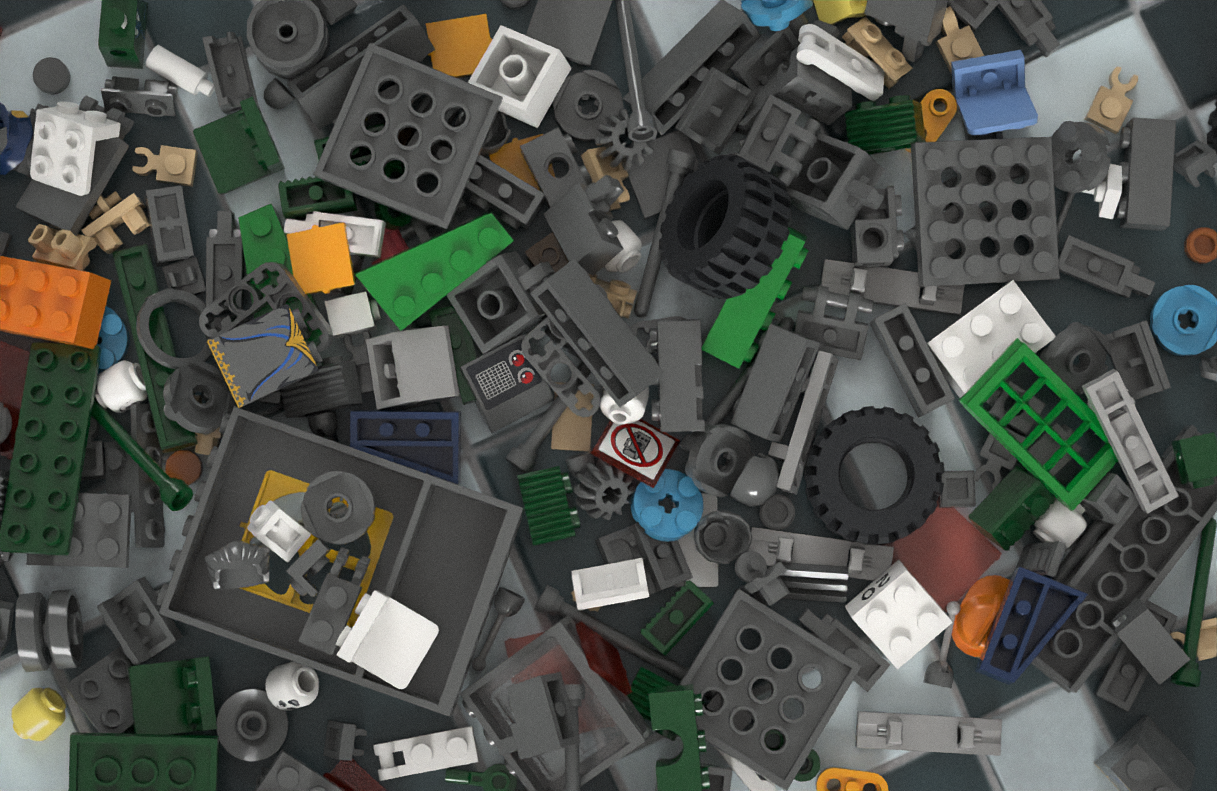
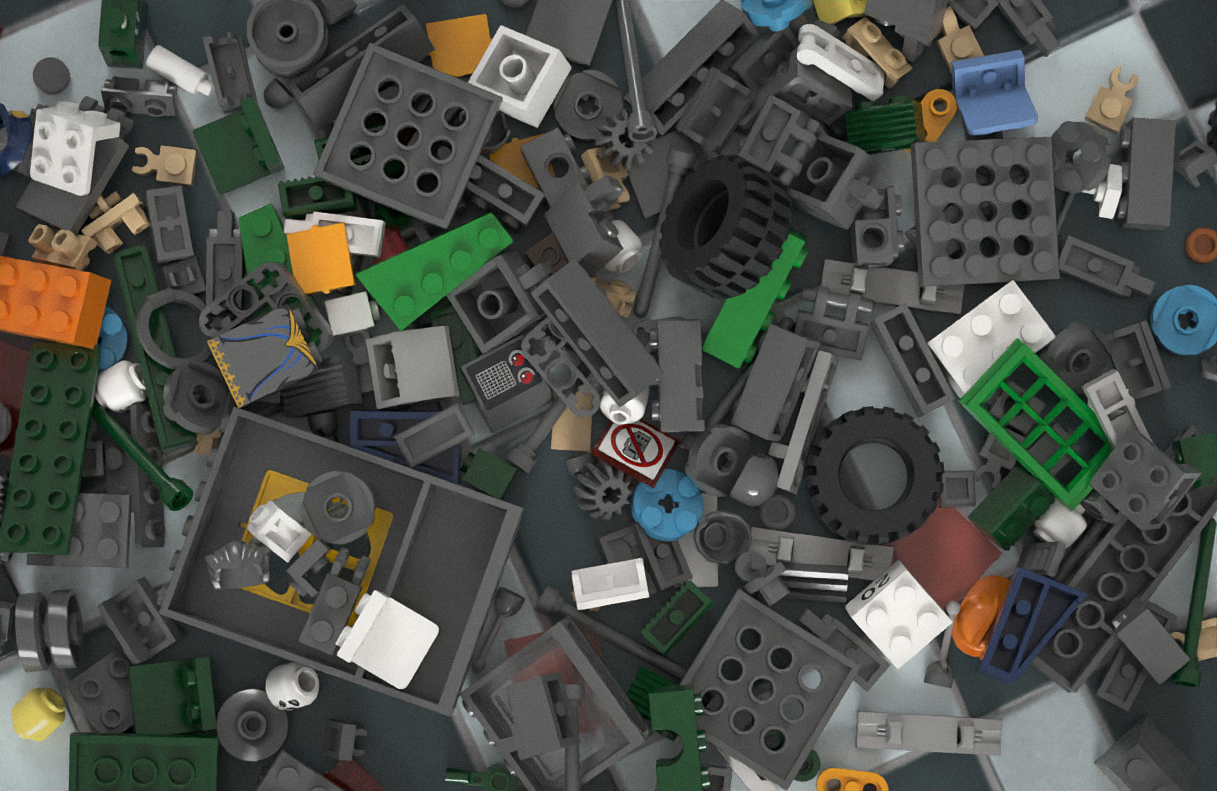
(184, 466): dark orange tile -> none
(427, 752): white plate -> none
(434, 435): none -> dark grey tile
(488, 473): none -> dark green brick
(548, 506): dark green brick -> none
(603, 658): clear red piece -> none
(1143, 481): none -> dark grey bracket

